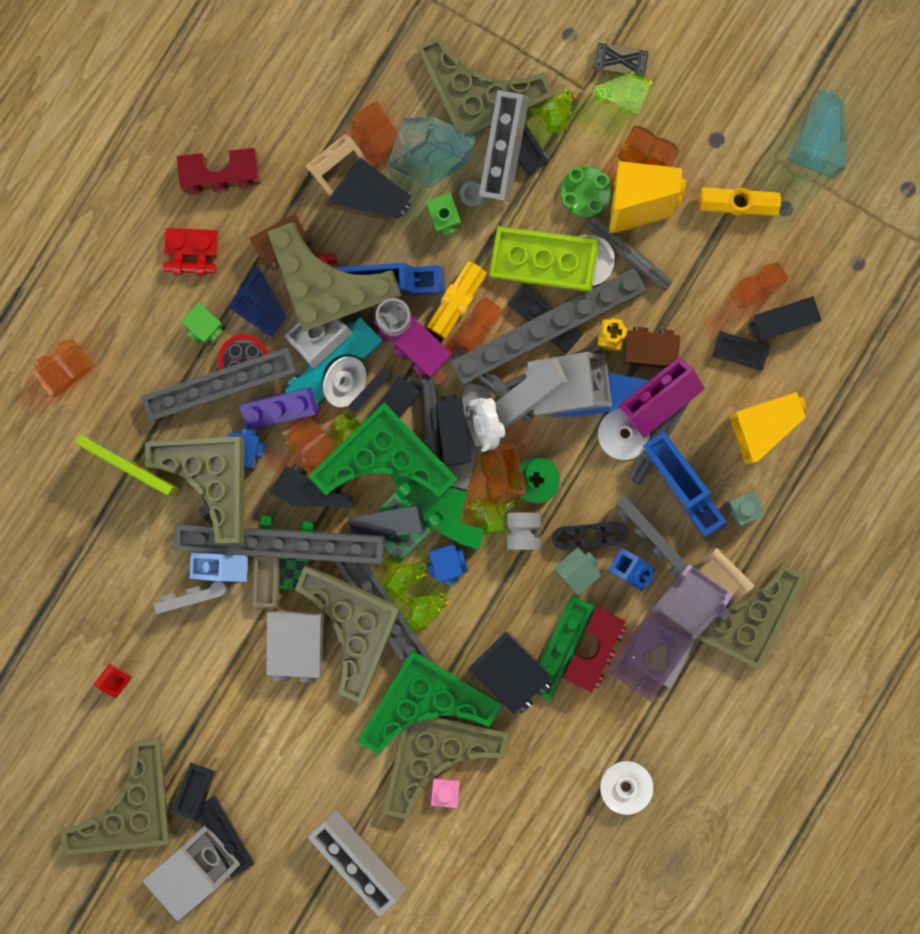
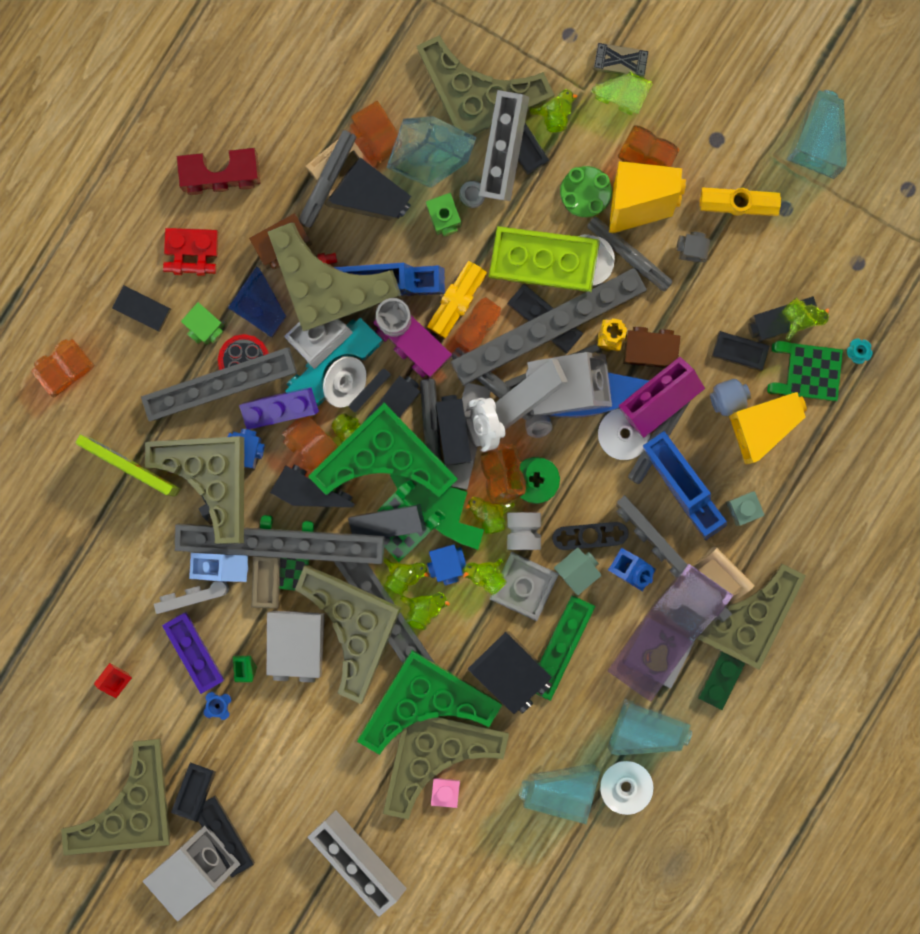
(141, 308): none -> black tile
(193, 652): none -> dark purple plate
(221, 712): none -> blue plate
(244, 668): none -> green slope
(327, 178): none -> dark grey axle
(485, 576): none -> clear neon green animal
(526, 586): none -> light grey tile
(538, 426): none -> light grey tile
(561, 792): none -> clear light blue slope
(587, 671): dark red arch -> none
(647, 731): none -> clear light blue slope
(693, 247): none -> dark grey plate
(721, 680): none -> dark green plate
(730, 397): none -> sand blue head
(762, 283): clear orange brick -> none
(803, 316): none -> clear neon green animal
(811, 371): none -> green flag
(859, 358): none -> teal plate

